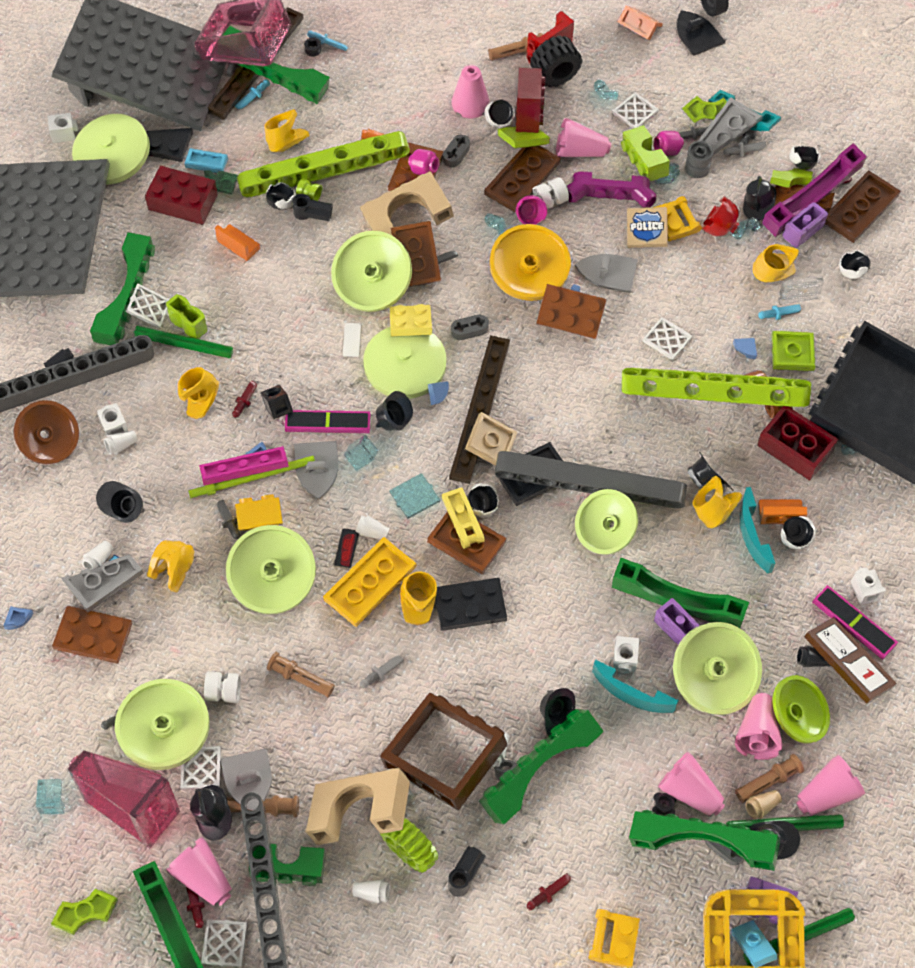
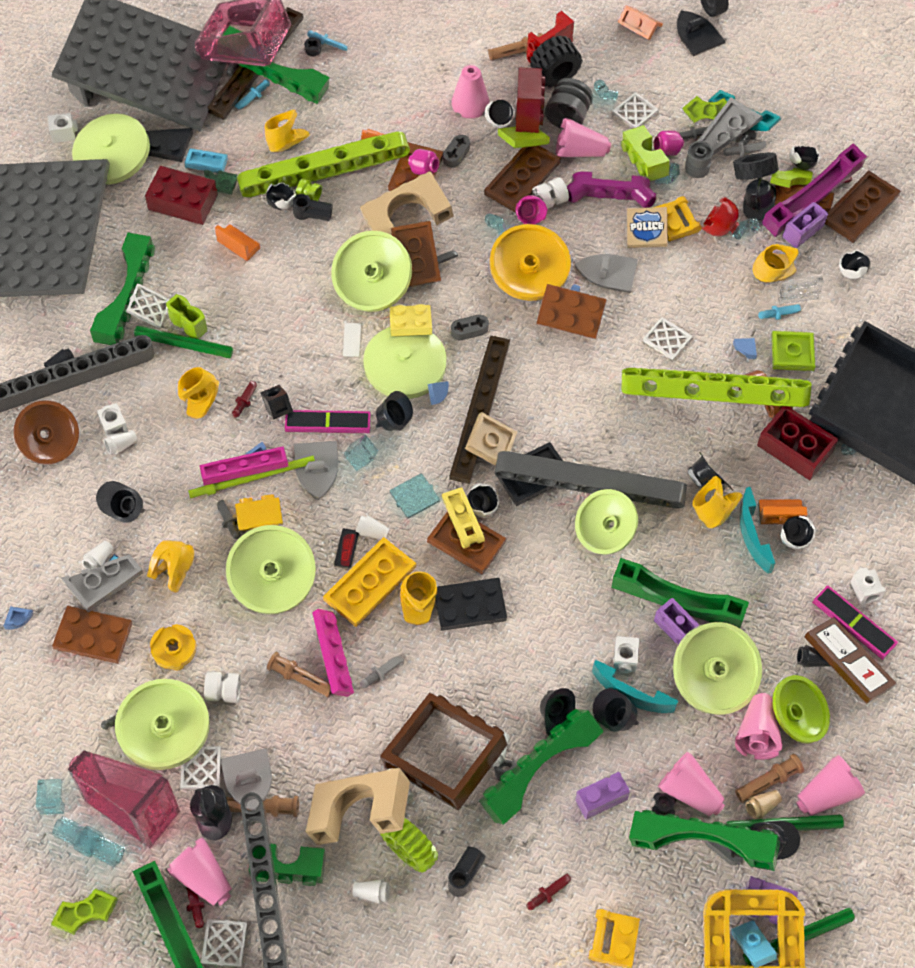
(88, 841): none -> clear light blue piece
(173, 659): none -> yellow plate
(333, 653): none -> dark pink plate
(569, 100): none -> dark grey wheel
(602, 795): none -> medium lavender brick
(614, 710): none -> black piece
(755, 166): none -> black tyre

